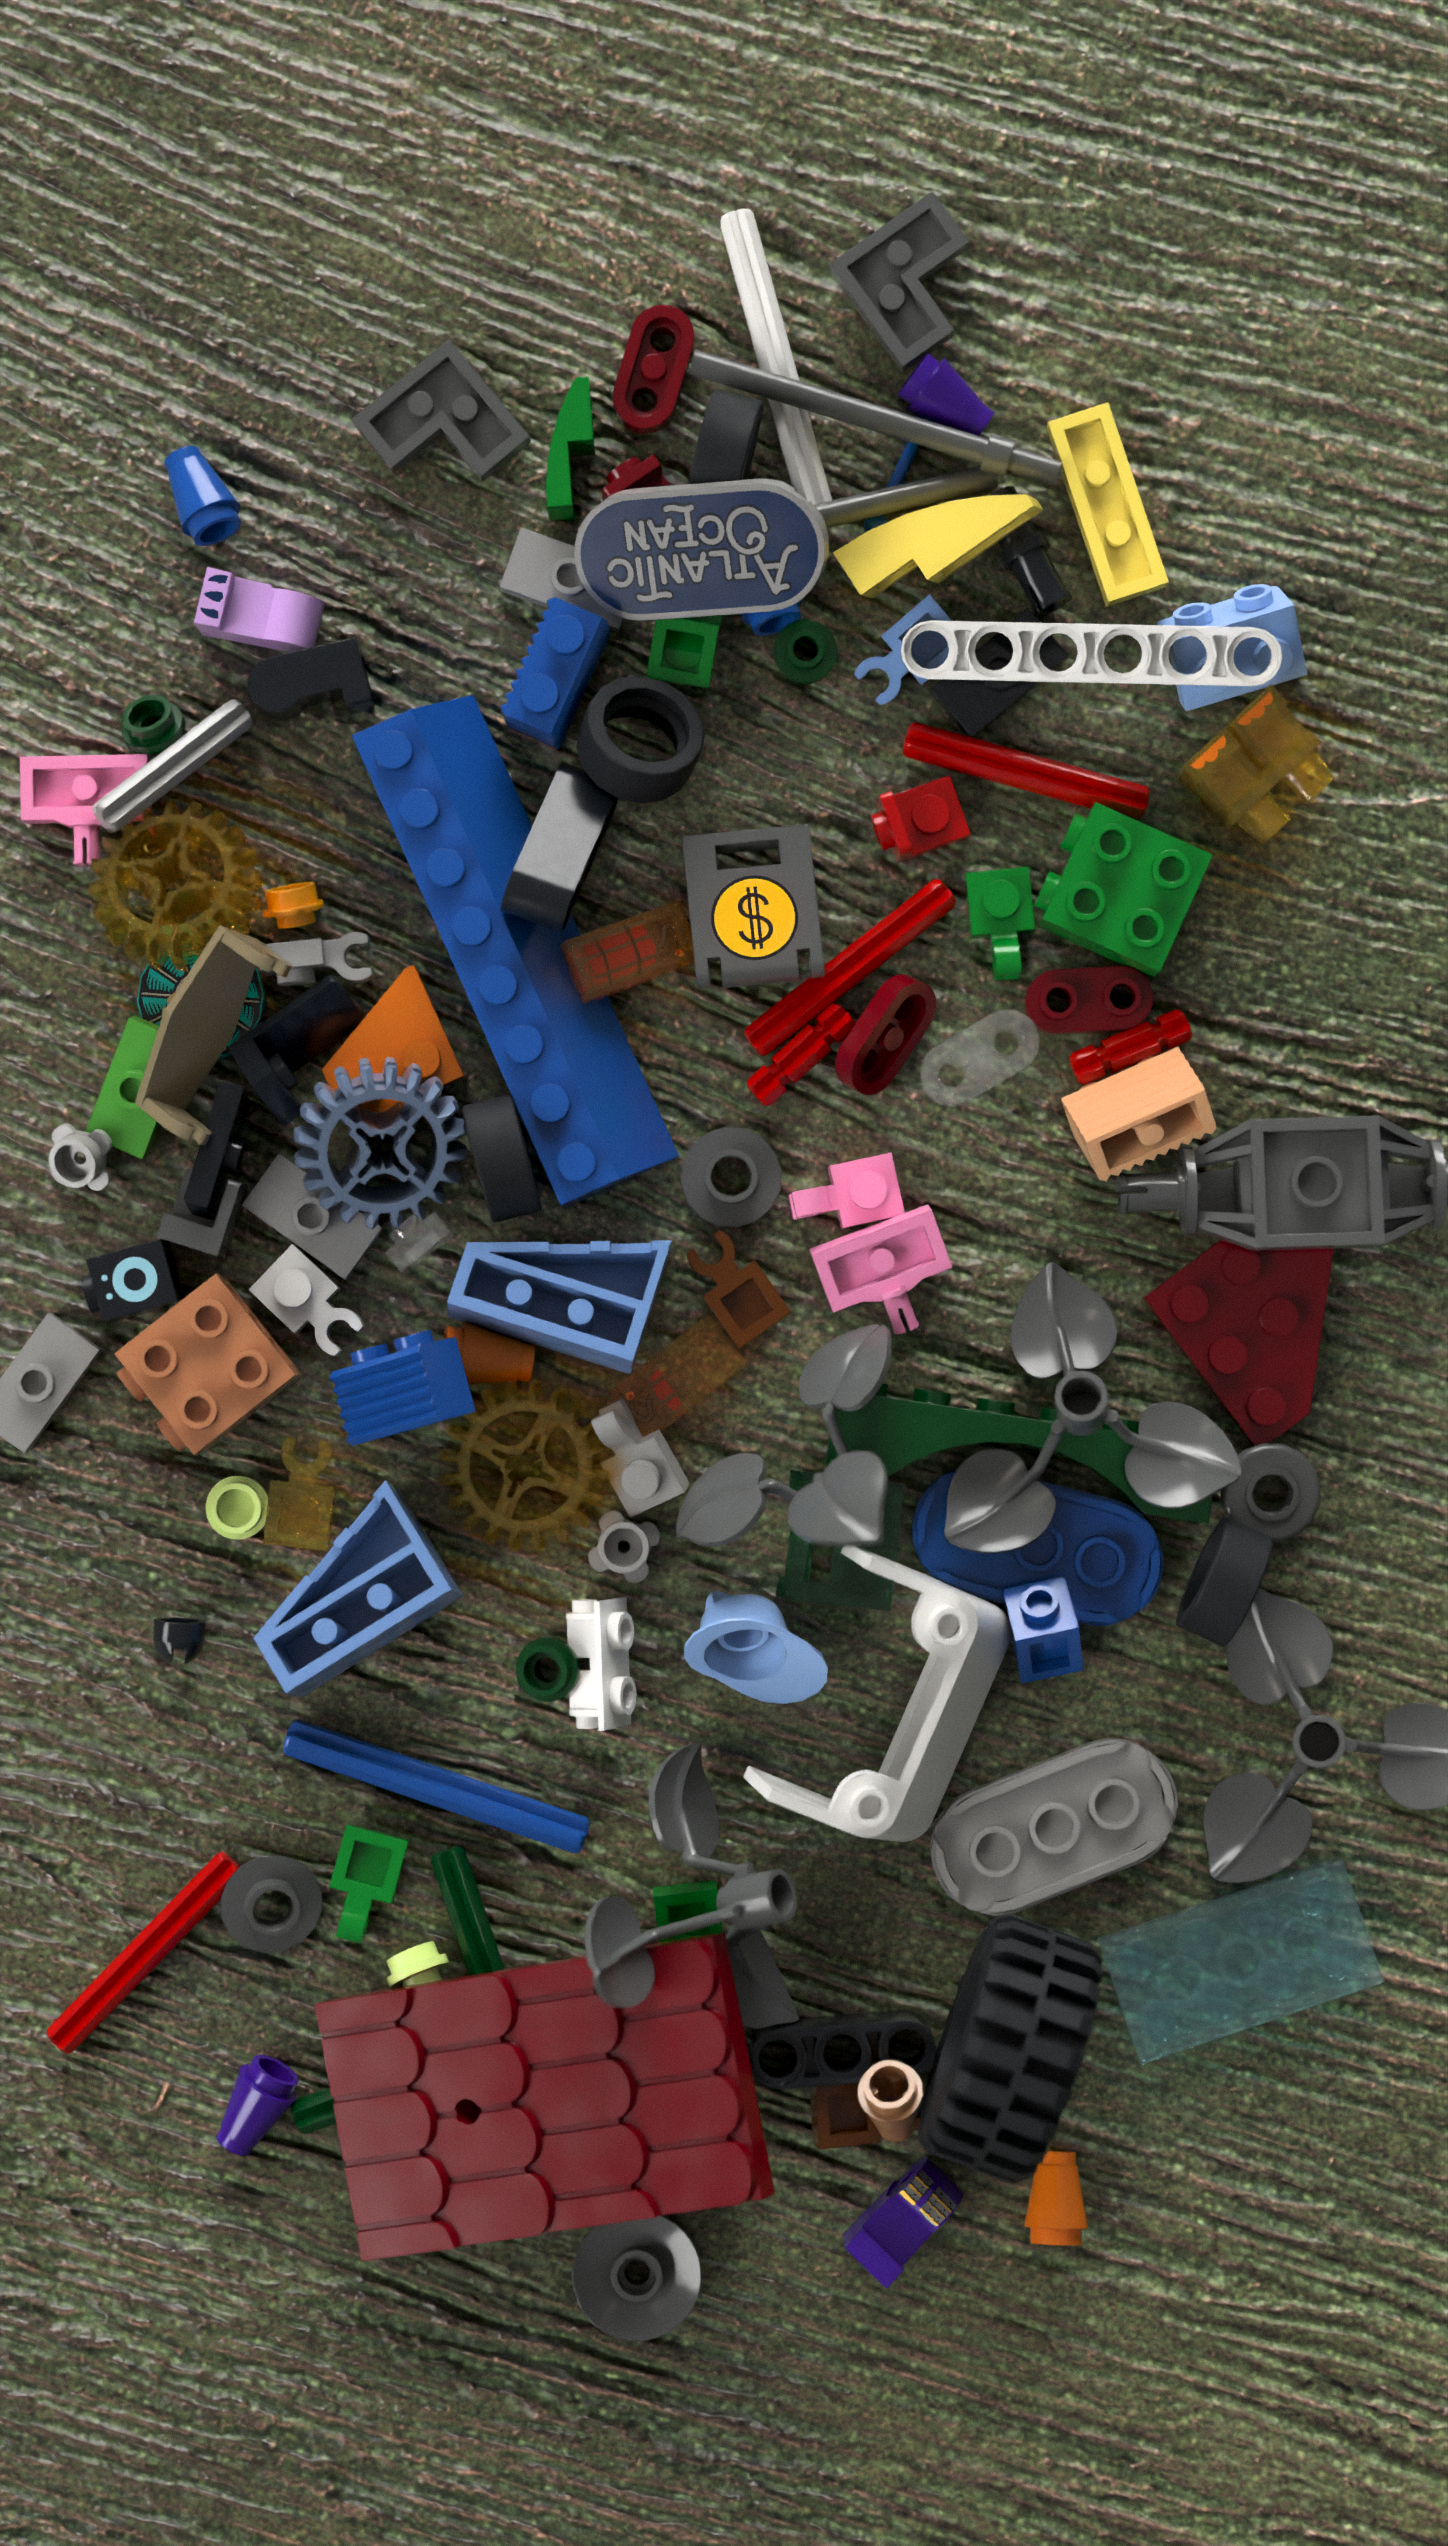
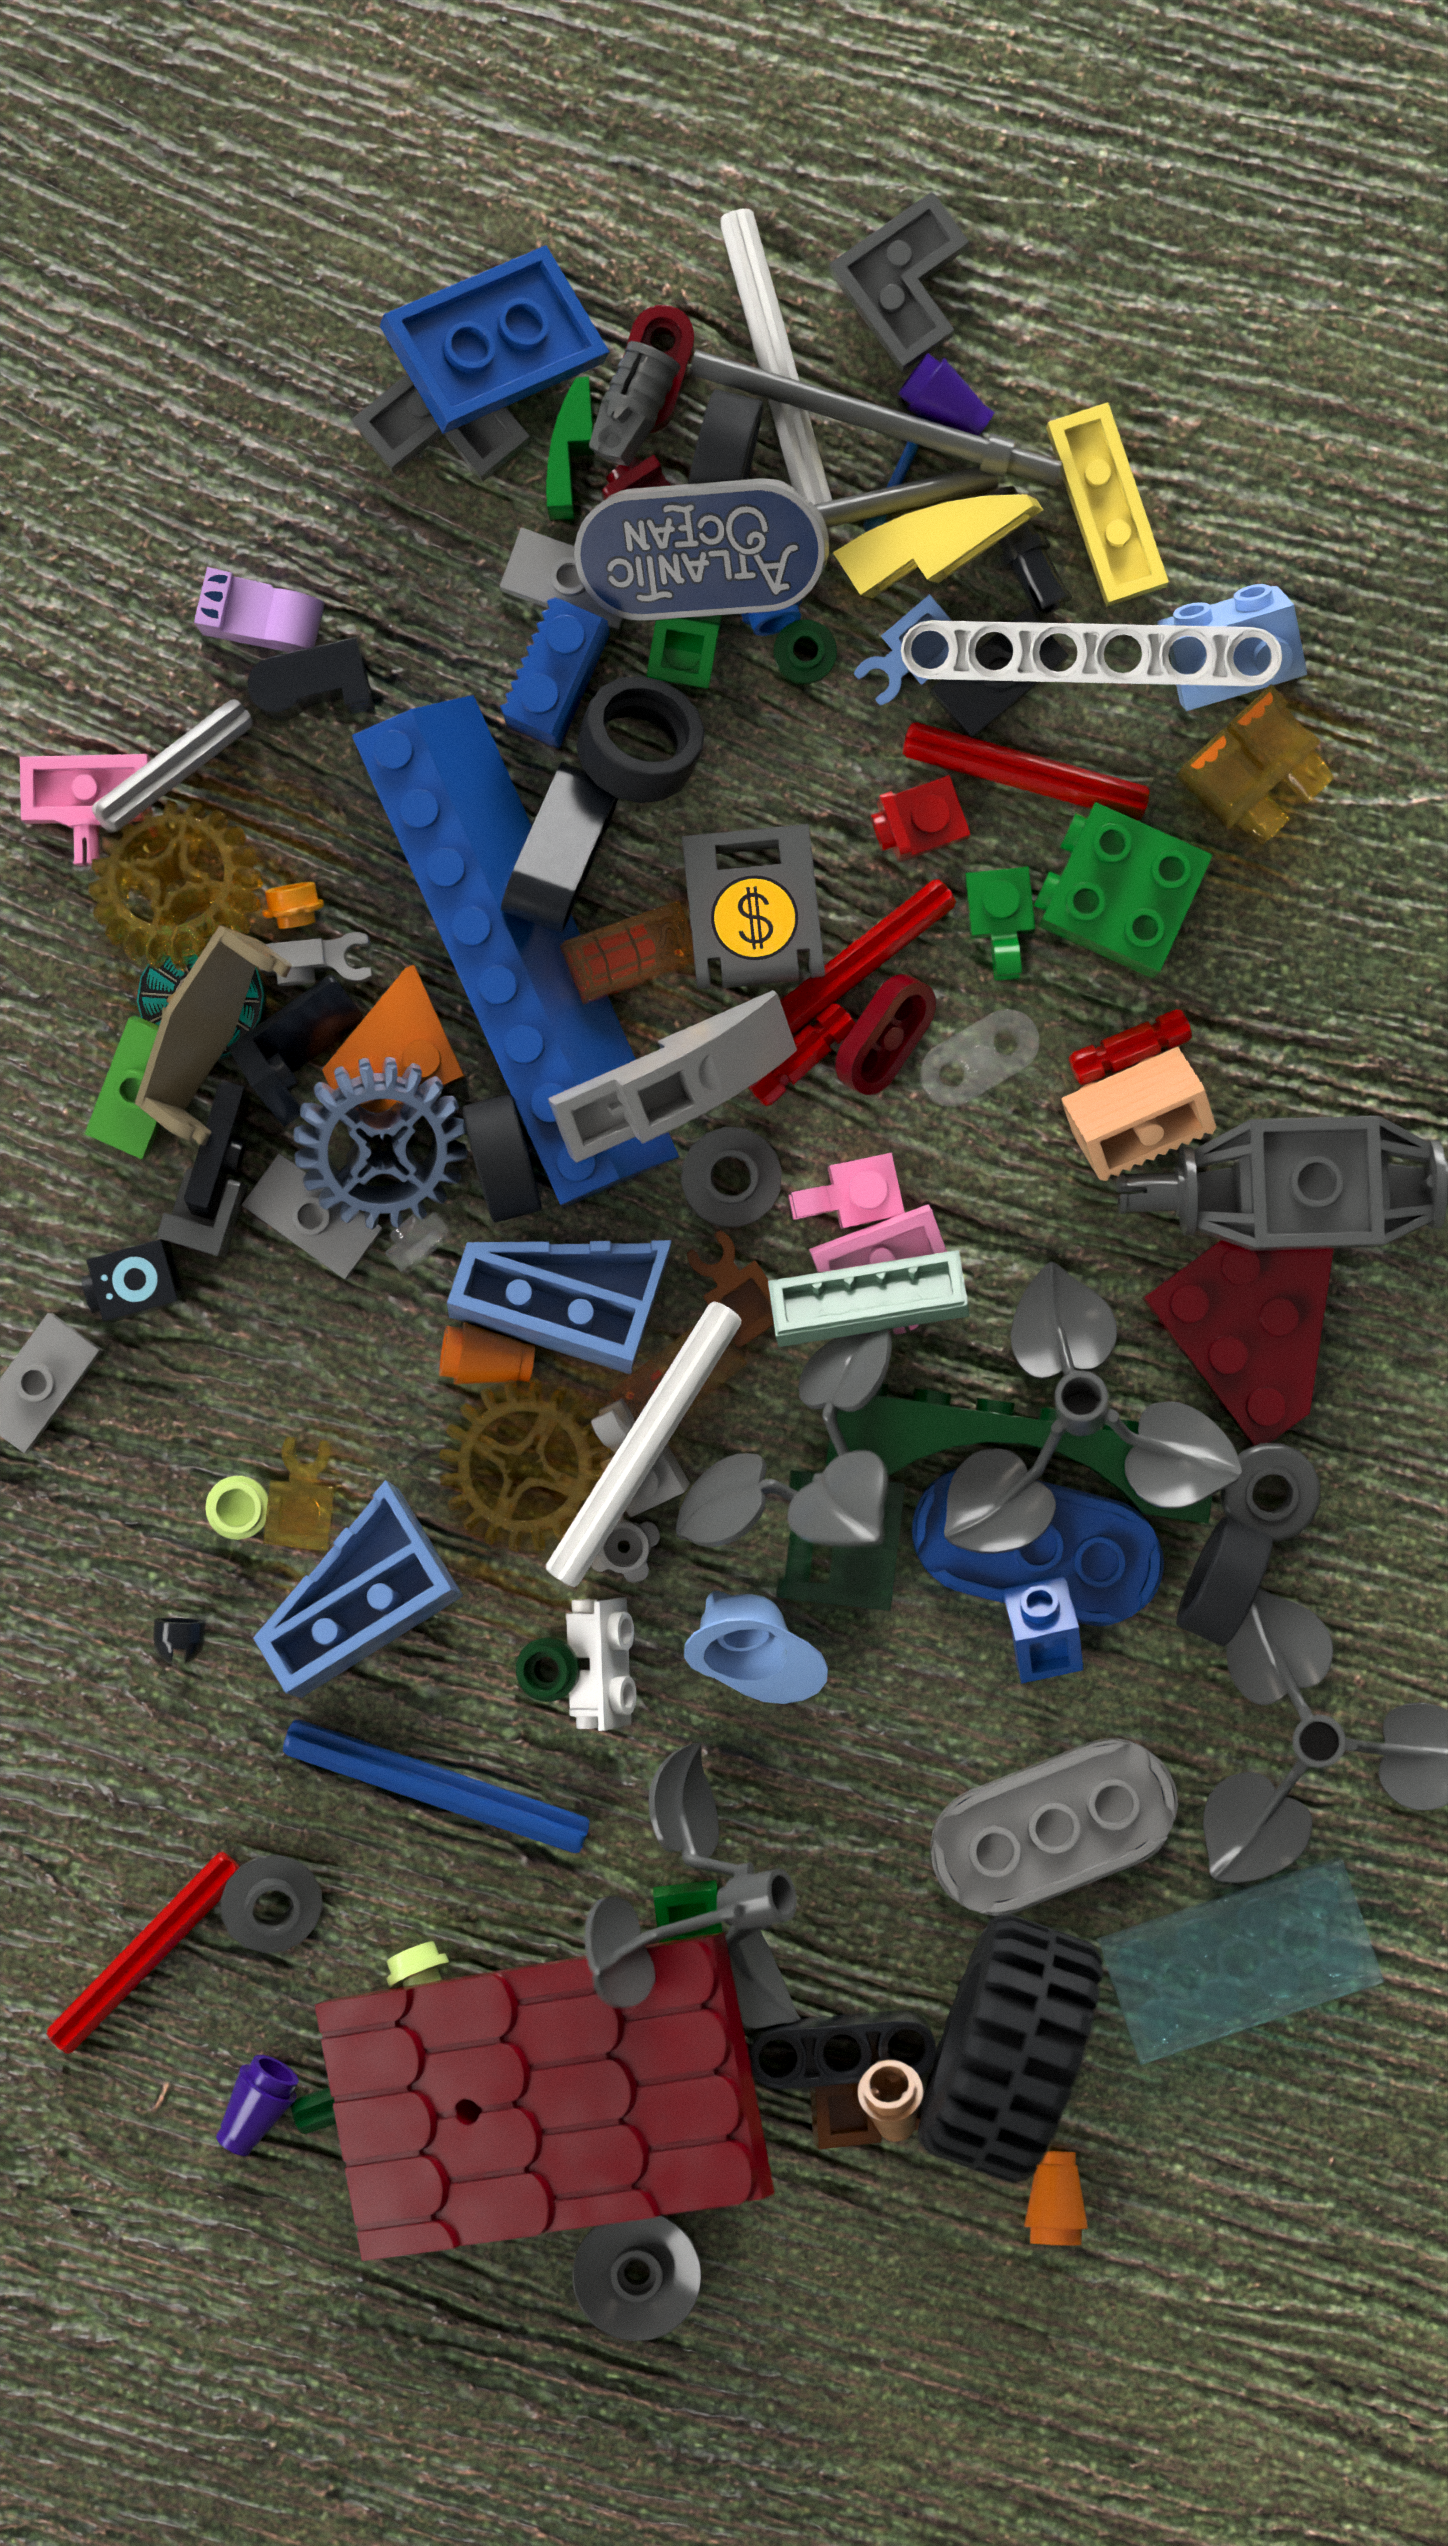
(66, 1165): light grey plate -> none
(151, 724): dark green plate -> none
(201, 498): blue cone -> none
(205, 1366): nougat brick -> none
(300, 1294): white plate -> none
(369, 1871): green plate -> none
(401, 1389): blue brick -> none
(466, 1911): dark green axle -> none
(494, 339): none -> blue plate
(632, 402): none -> dark grey hinge
(643, 1444): none -> white axle
(678, 1081): none -> light grey slope
(868, 1298): none -> plate
(902, 2220): dark purple leg -> none
(965, 1650): white windscreen -> none
(1089, 1000): dark red plate -> none

